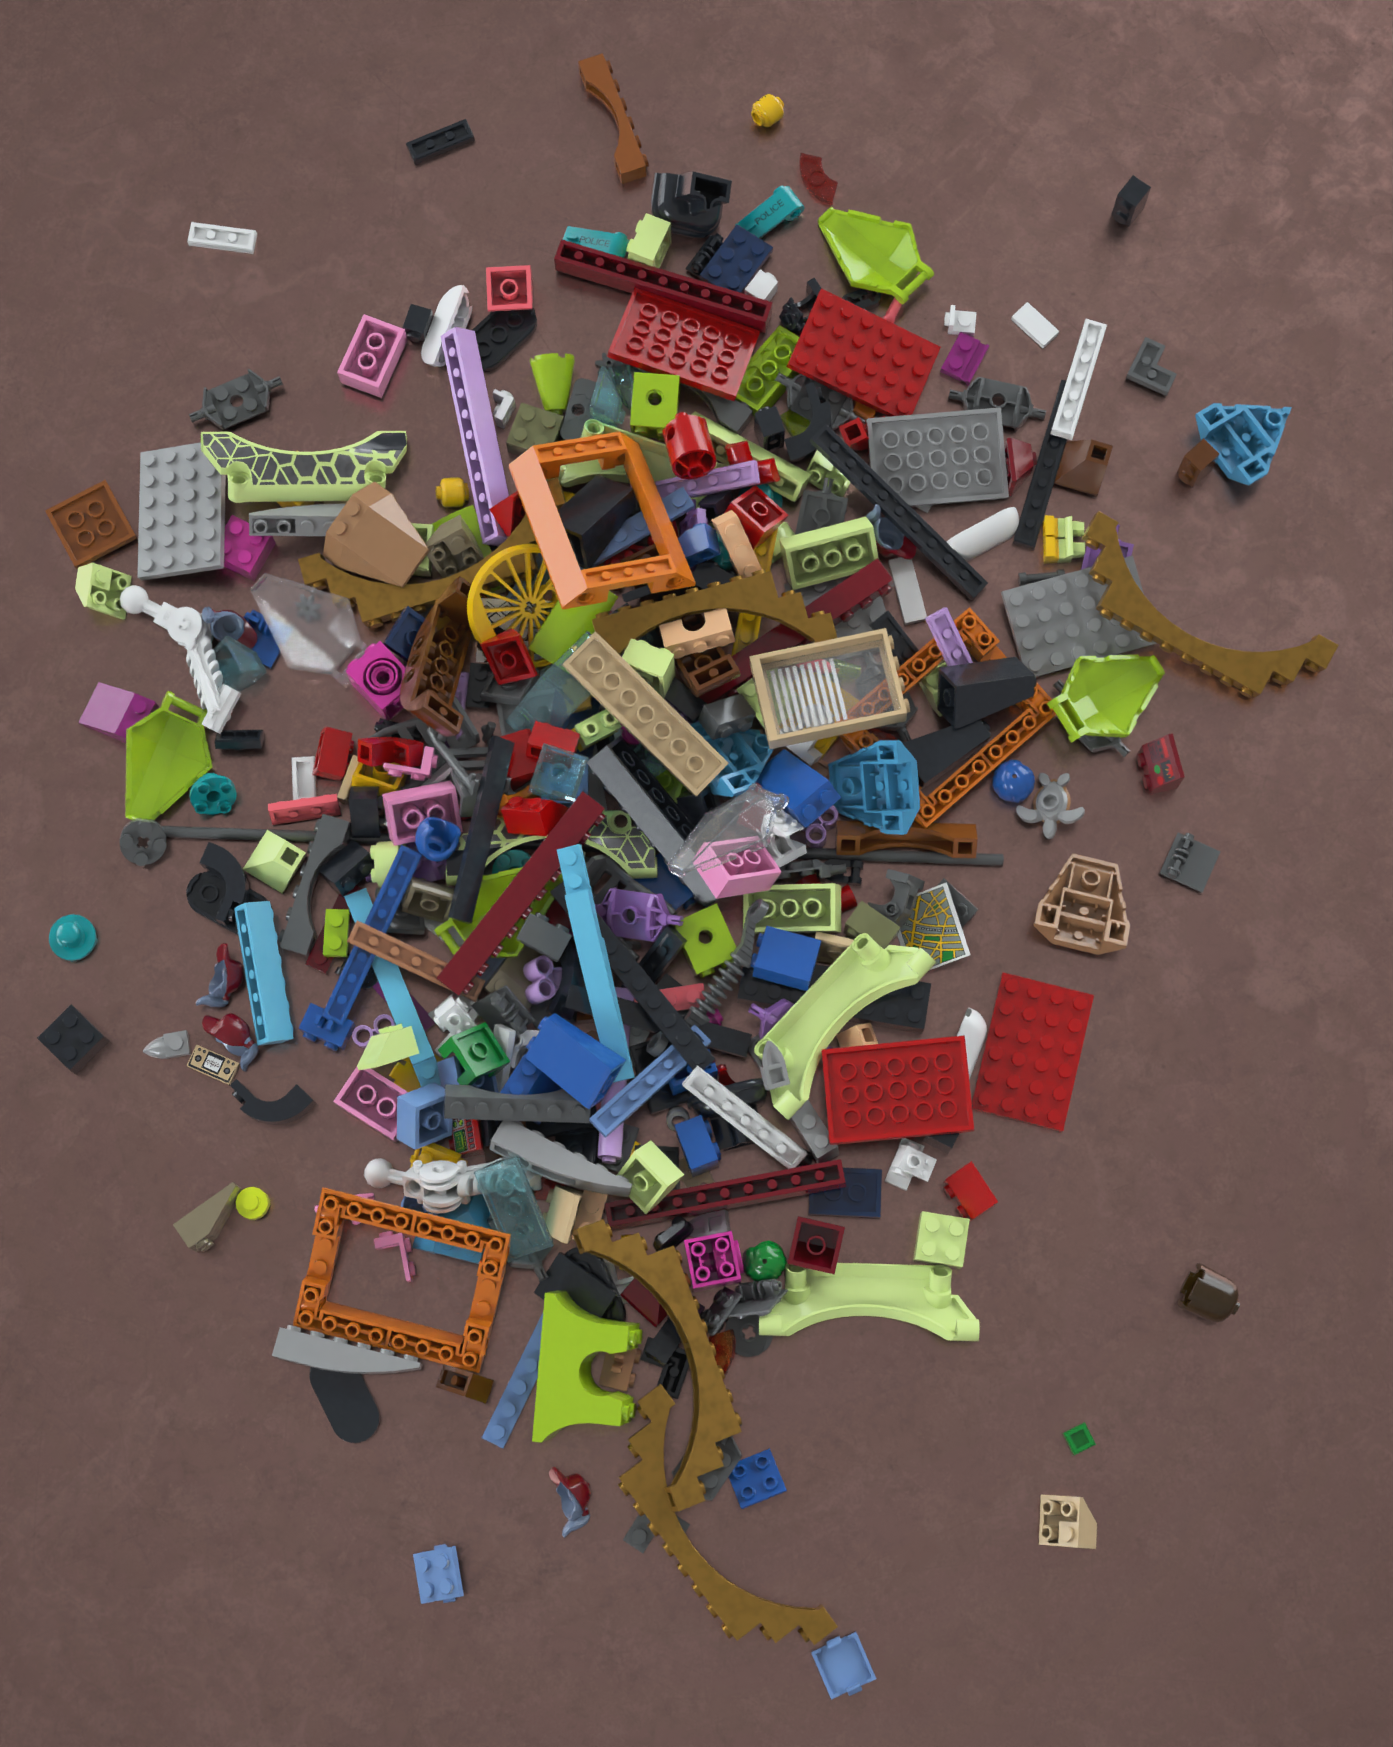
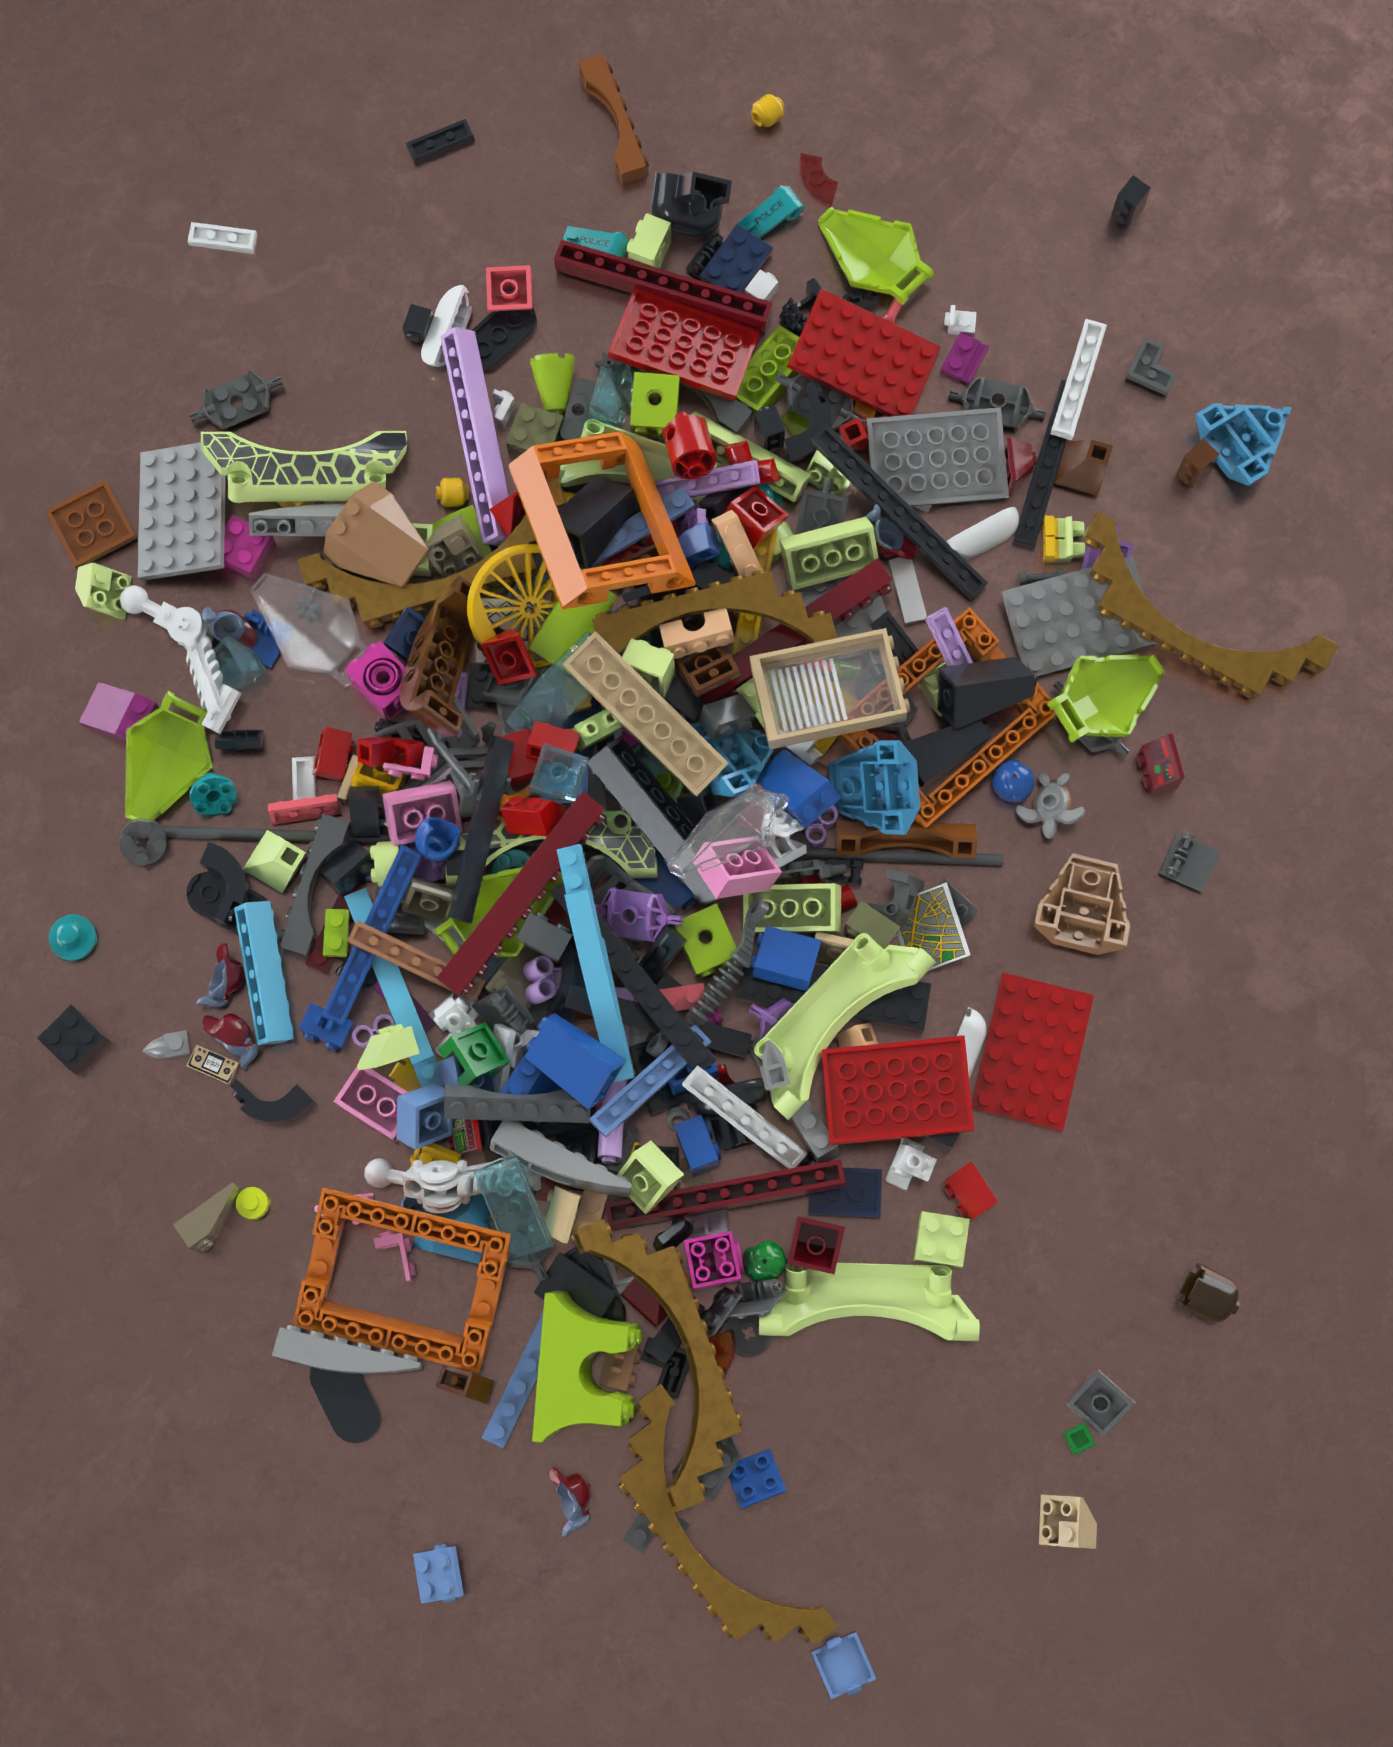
(372, 356): bright pink brick -> none
(1035, 325): white tile -> none
(1101, 1402): none -> dark grey slope

